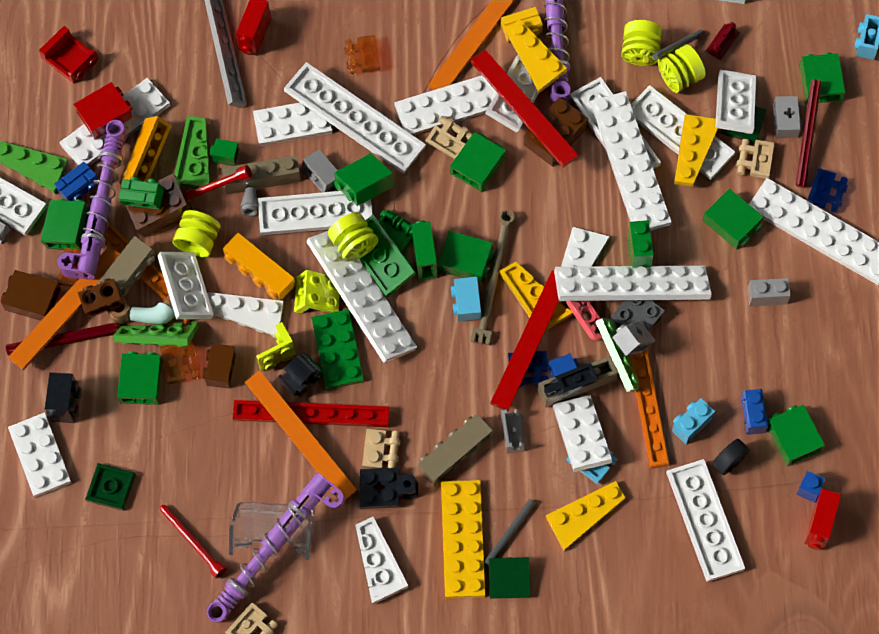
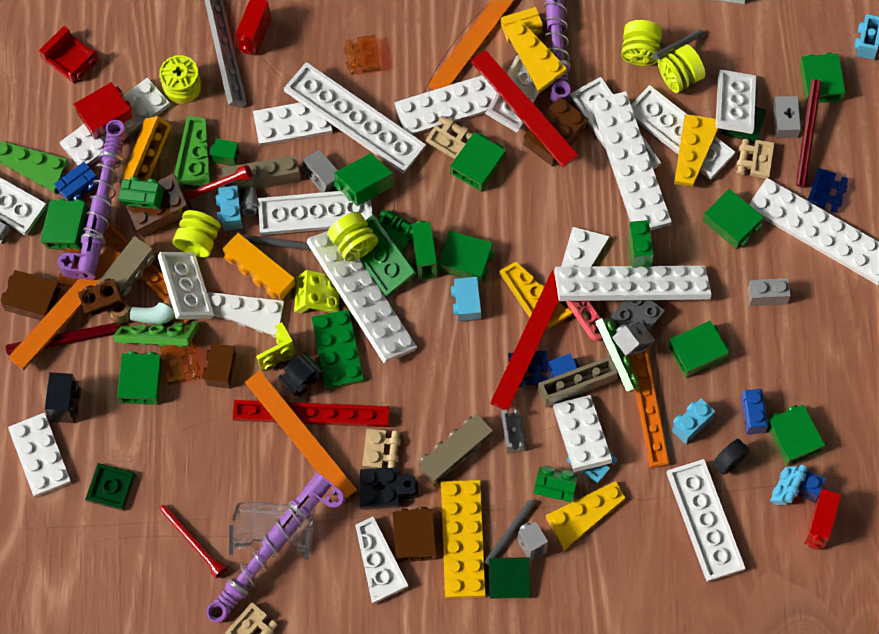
(180, 88): none -> neon yellow wheel
(230, 208): none -> medium azure brick
(277, 242): none -> dark grey bar
(414, 535): none -> reddish brown brick
(482, 331): dark tan hinge -> none
(532, 540): none -> light grey brick
(555, 483): none -> green brick
(572, 381): black hinge -> none
(698, 349): none -> green brick
(723, 40): dark red hinge -> none
(788, 485): none -> medium azure plate

